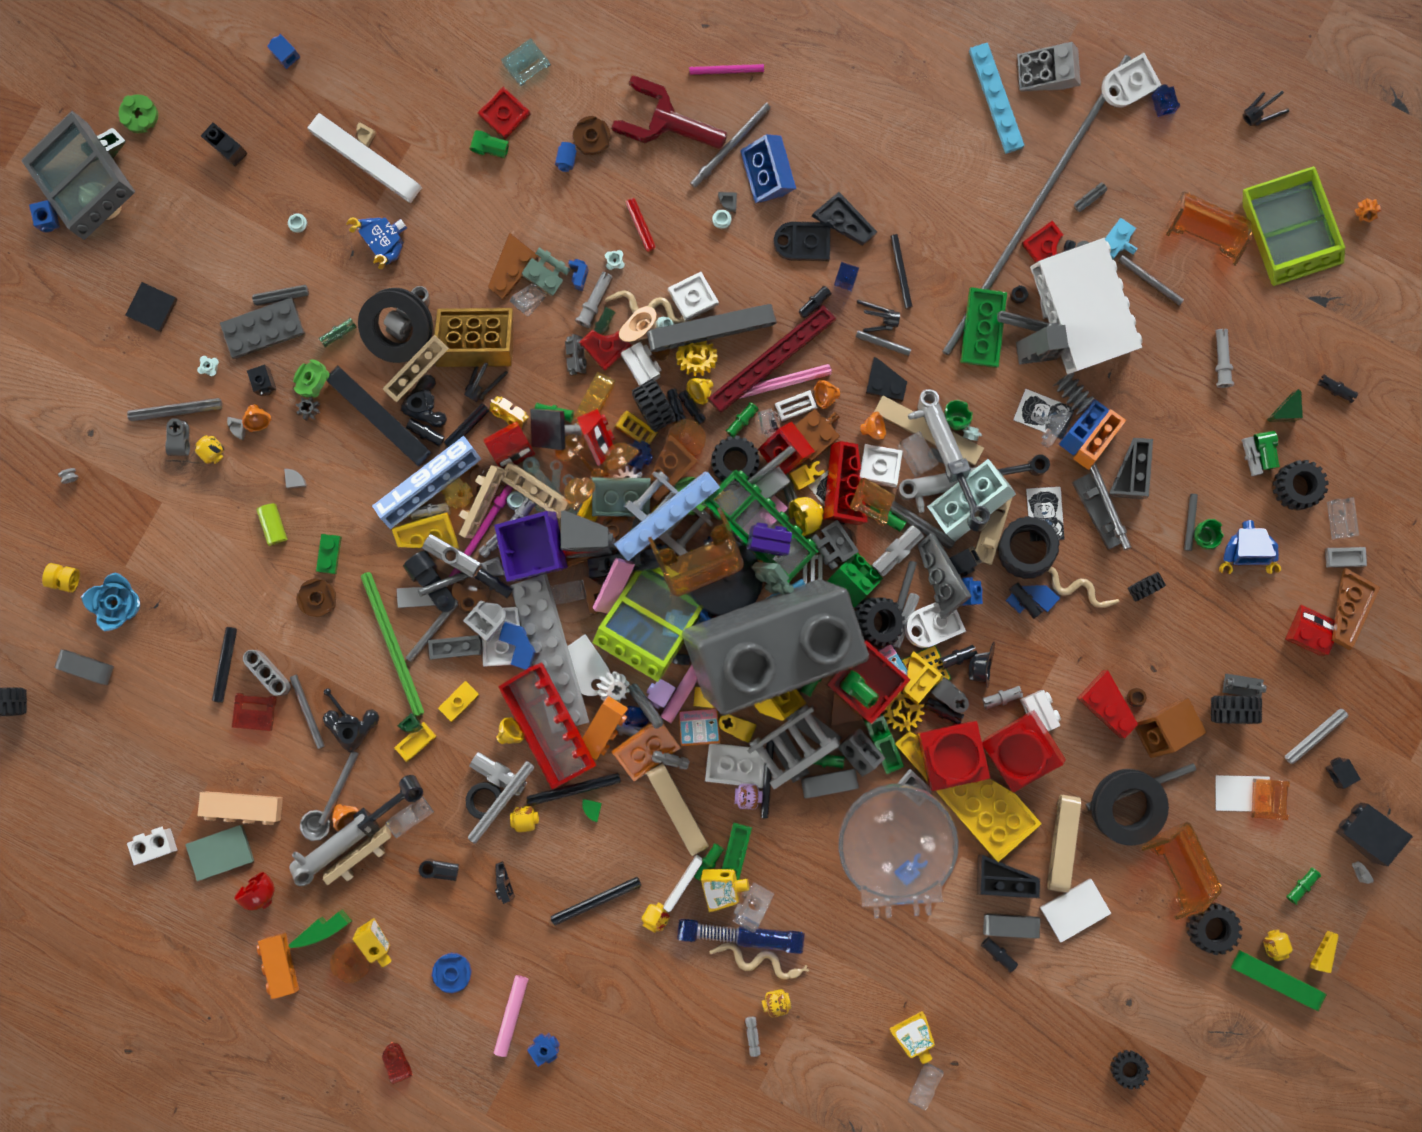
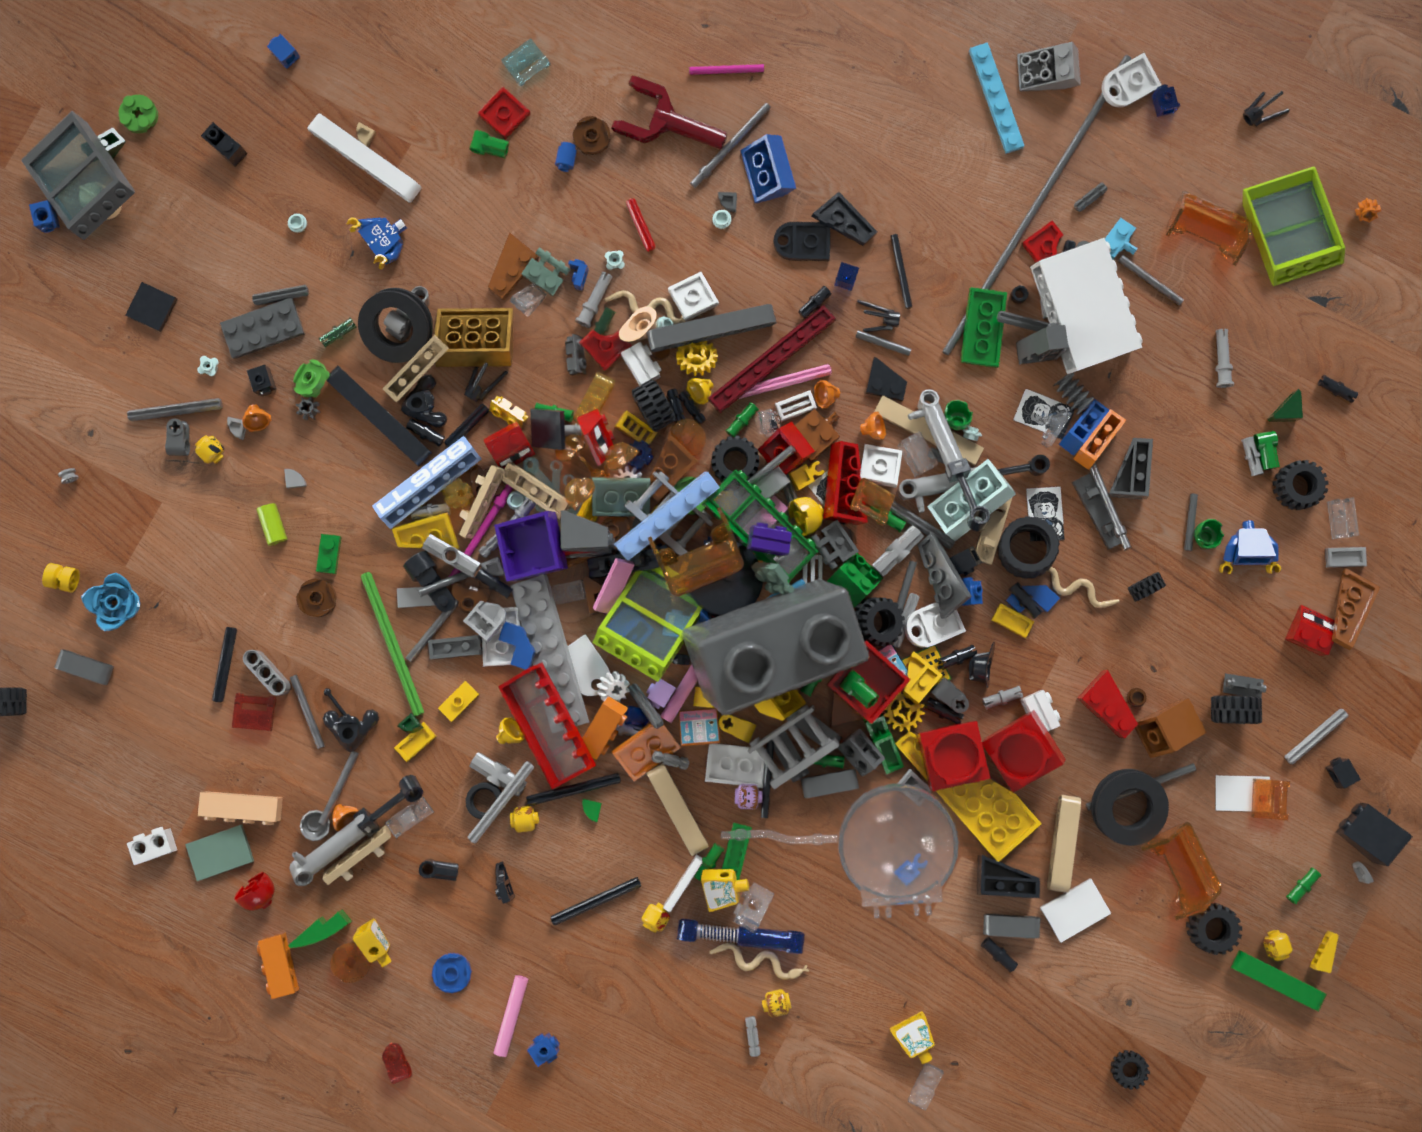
(741, 834): none -> clear bar
(1012, 620): none -> yellow tile

